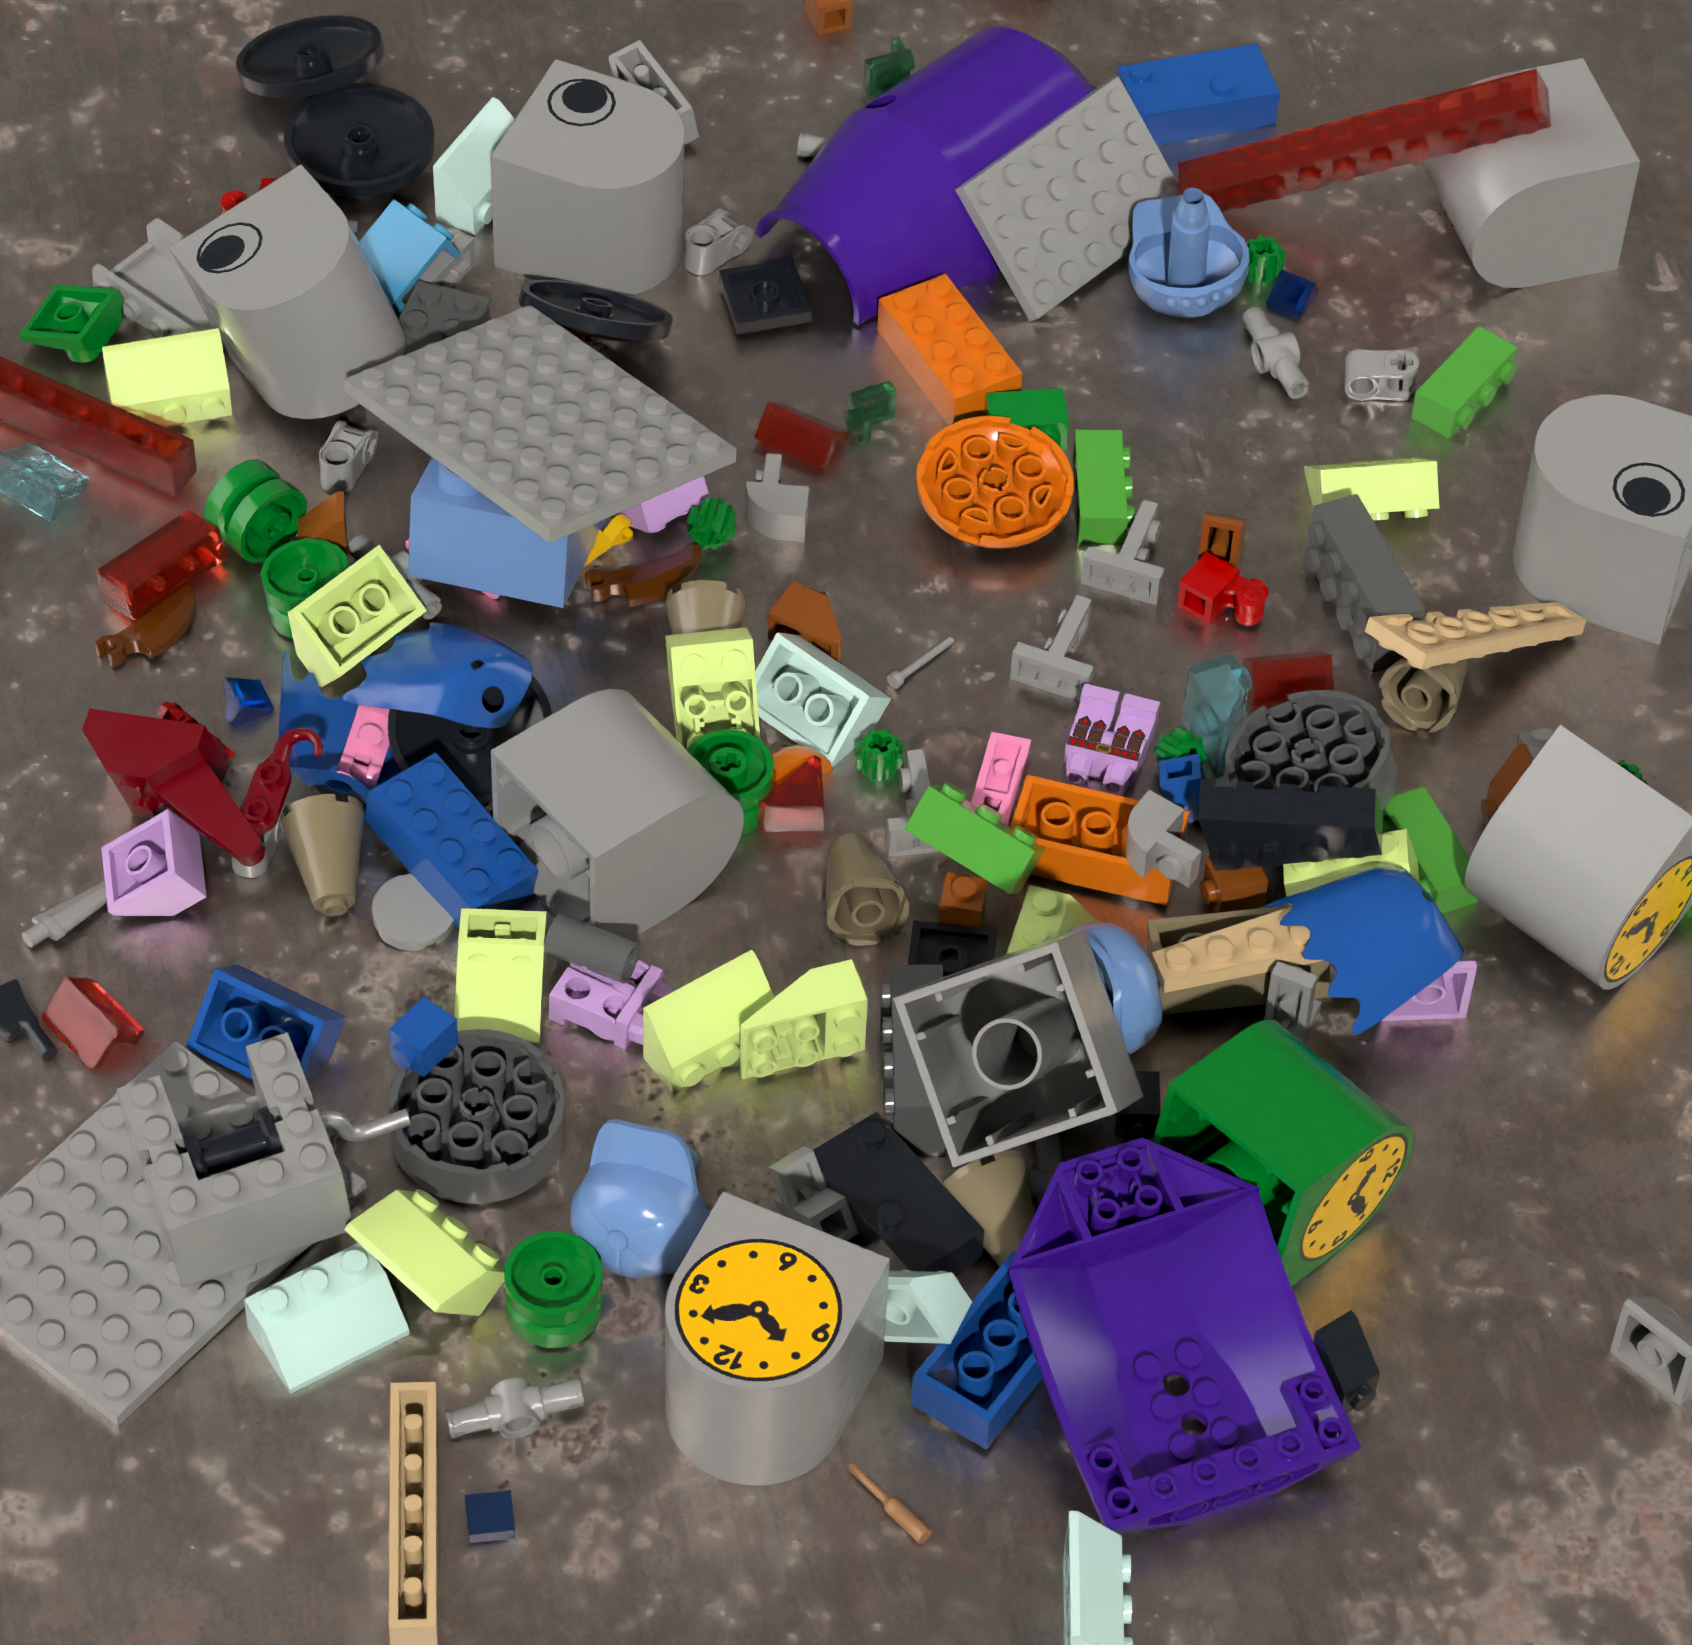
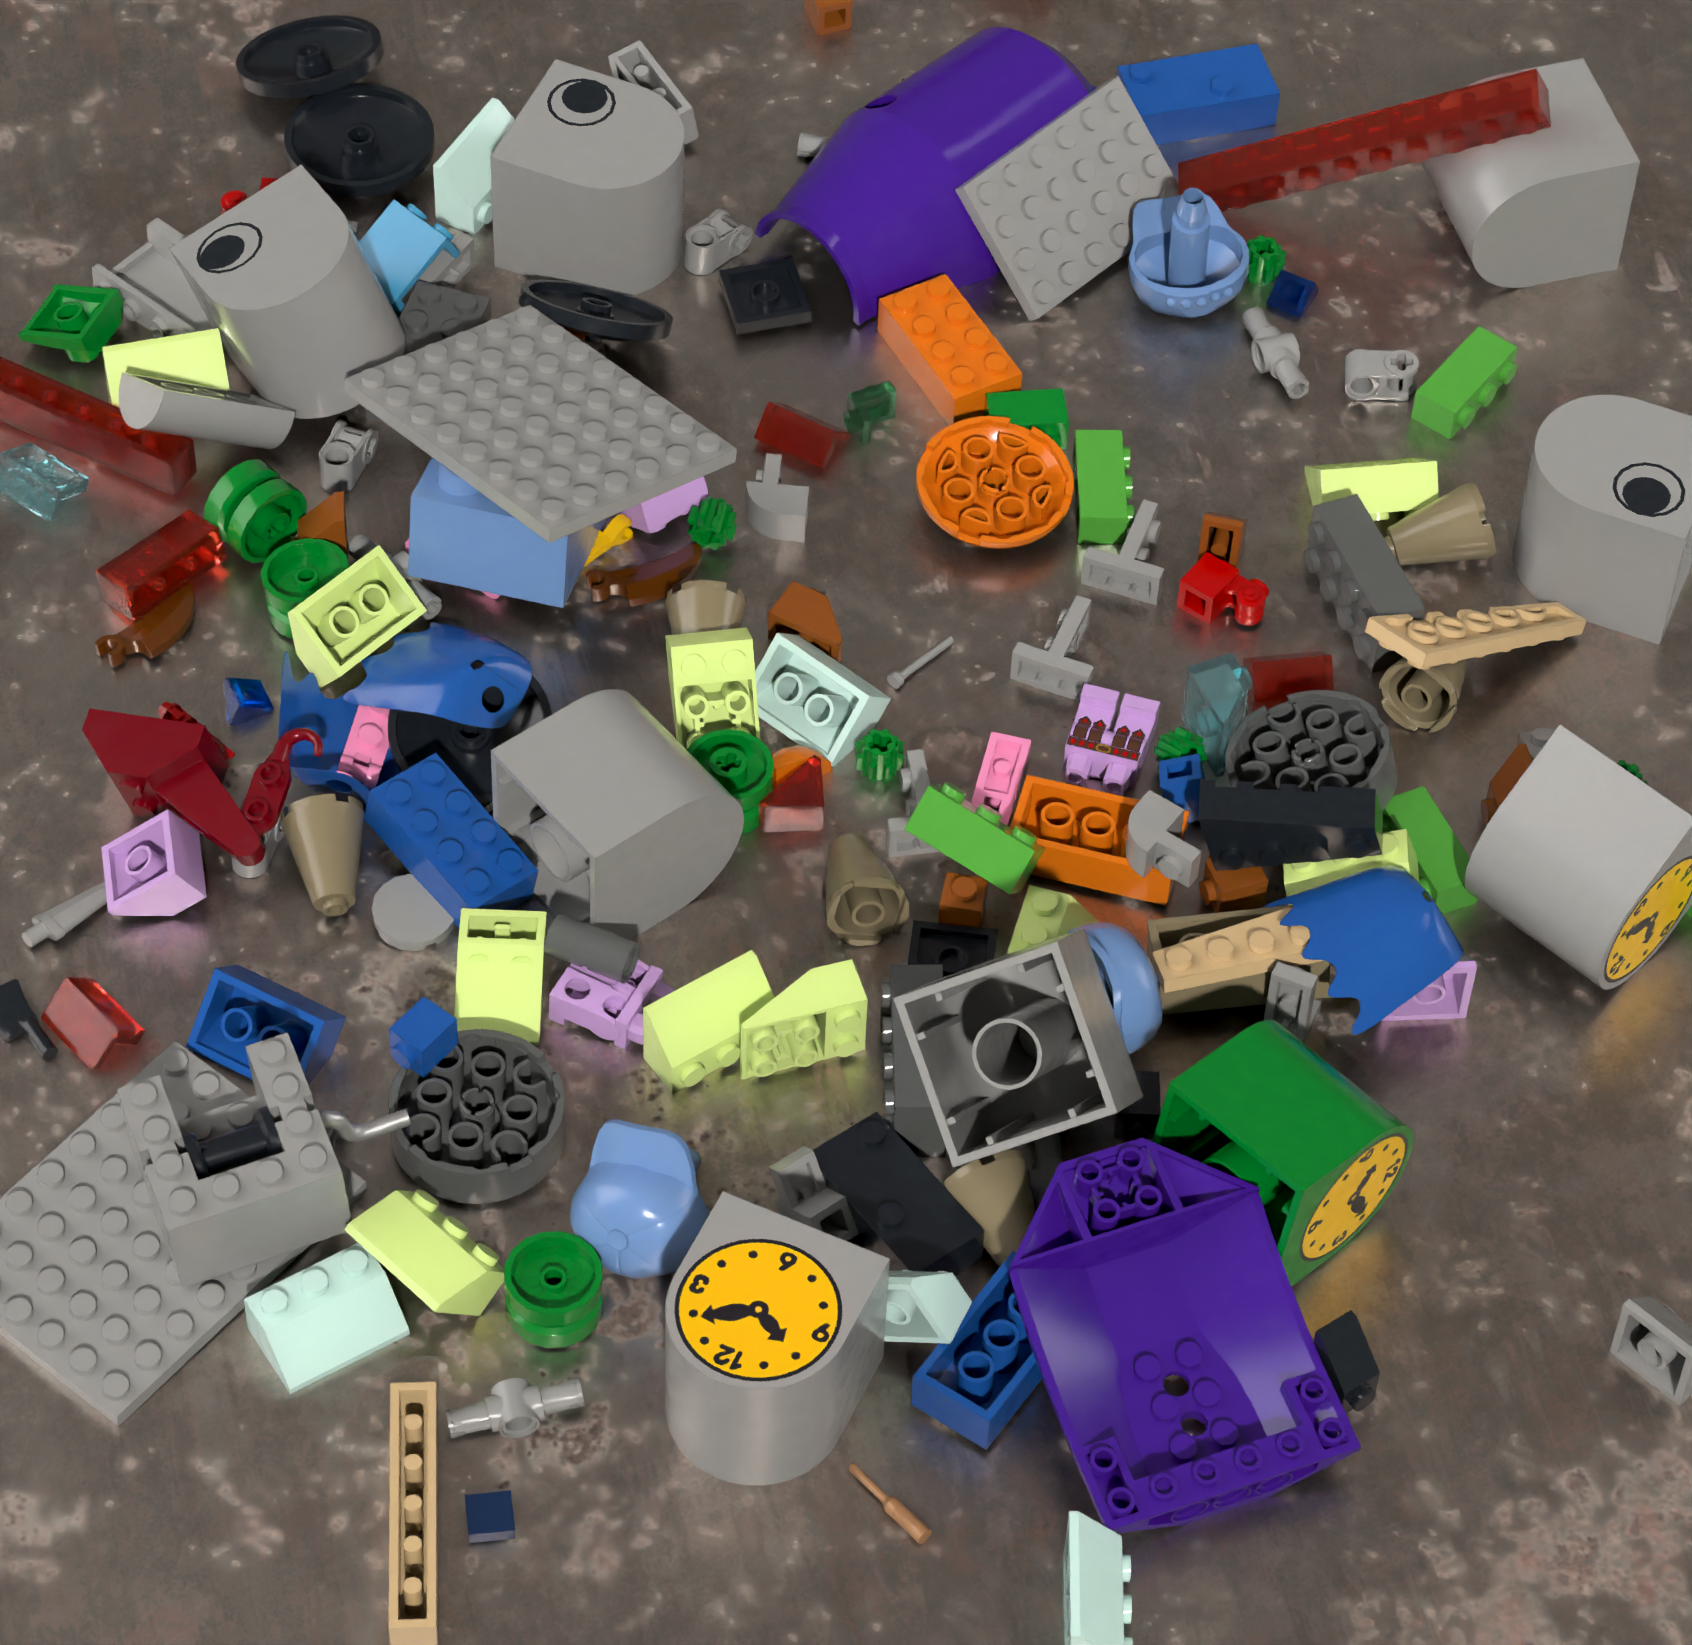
(202, 412): none -> light grey brick
(889, 69): clear green bracket -> none
(1444, 530): none -> dark tan cone

